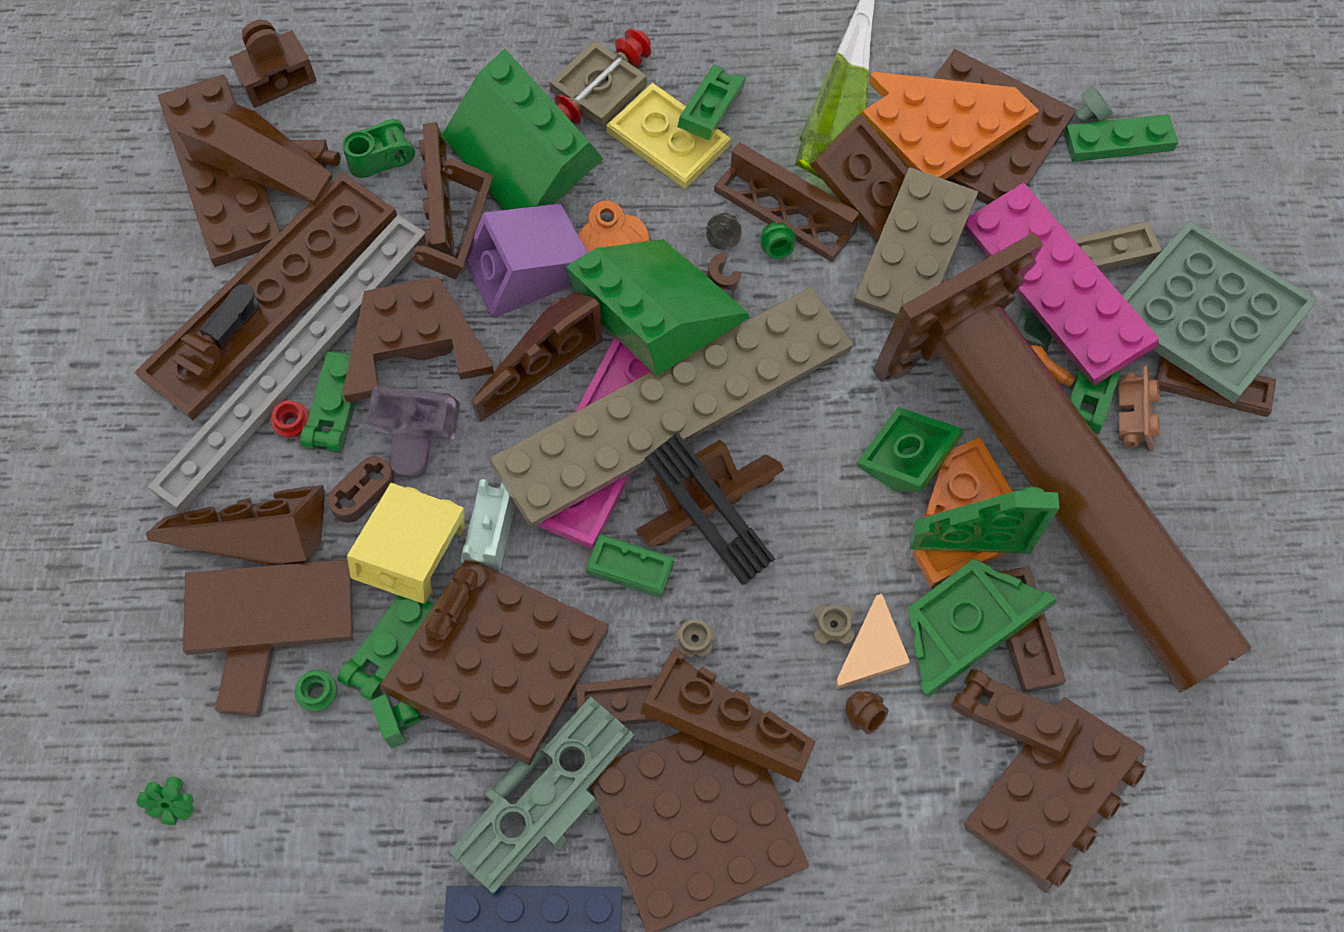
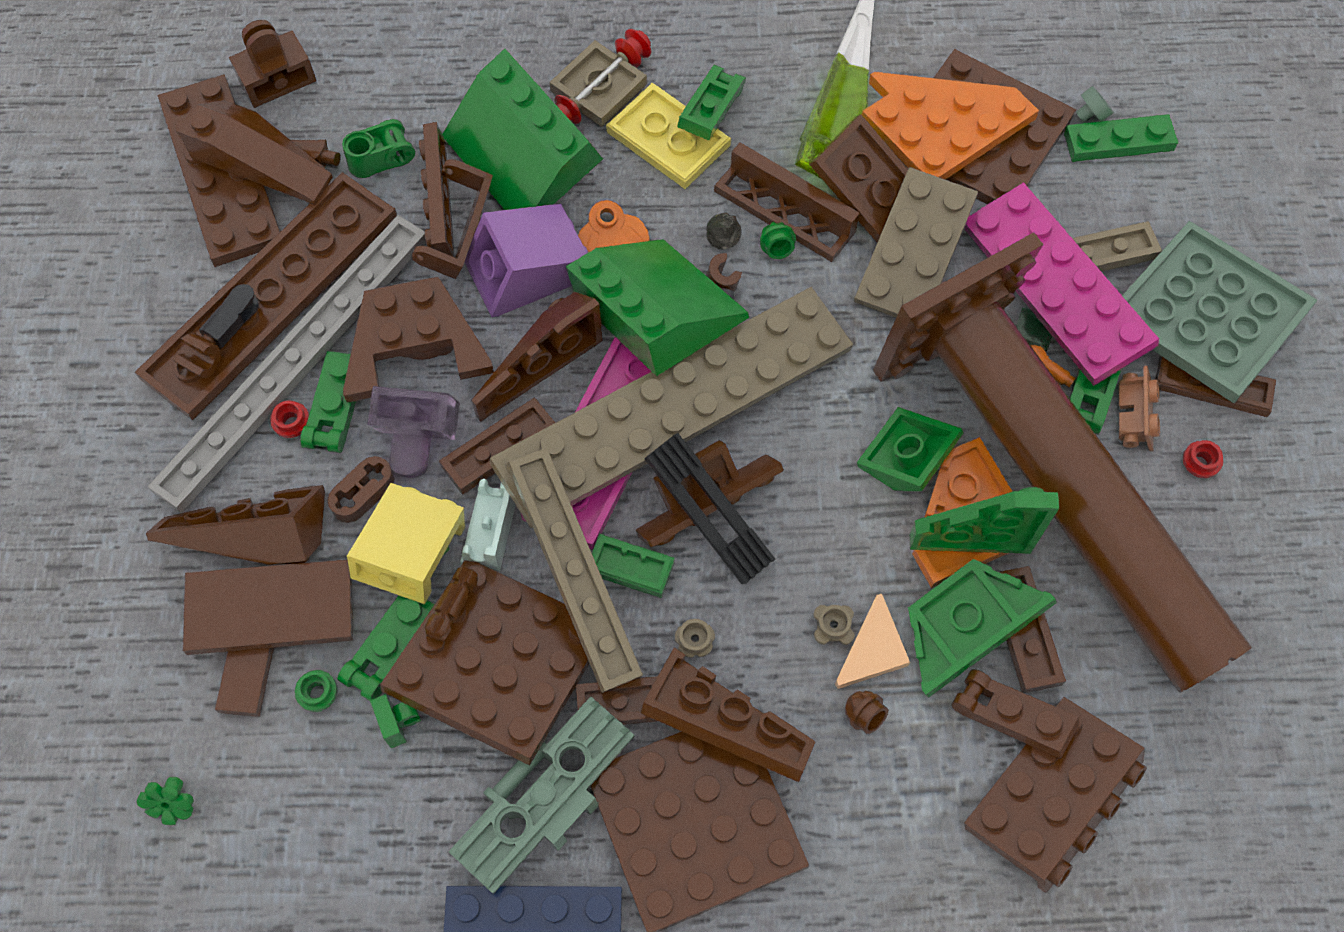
(472, 460): none -> reddish brown plate
(574, 570): none -> dark tan plate
(1207, 450): none -> red plate

